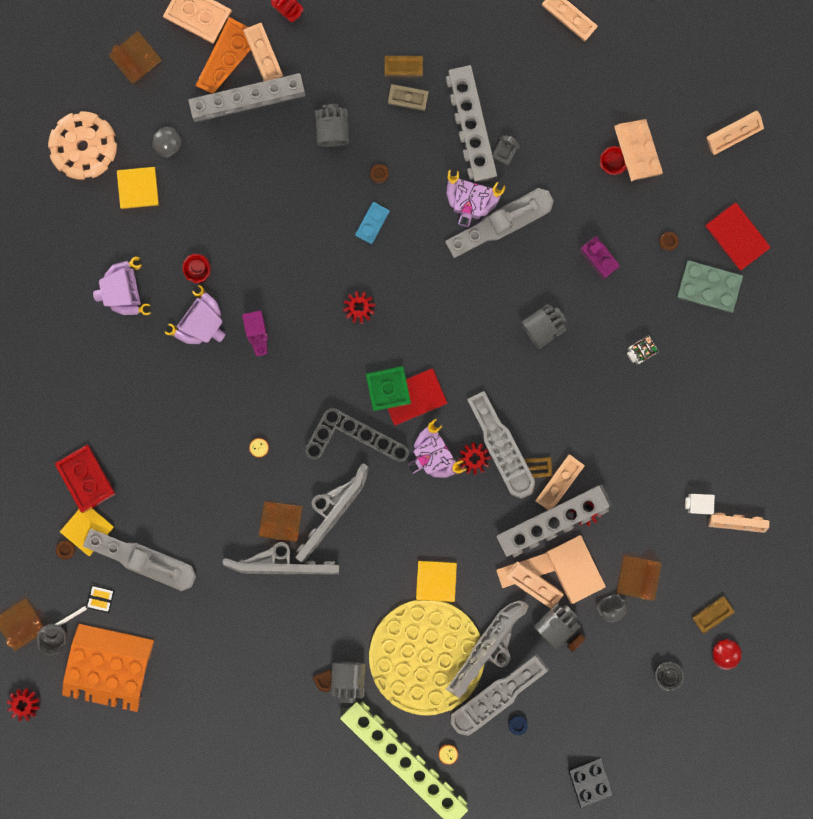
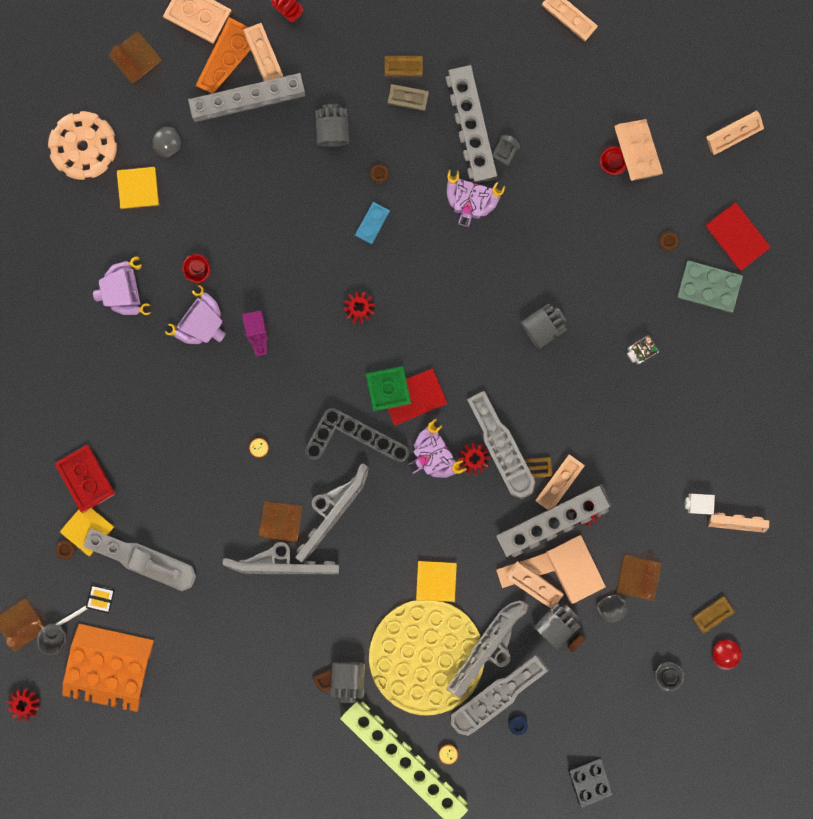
(502, 221): light grey piece -> none
(599, 258): magenta hinge -> none

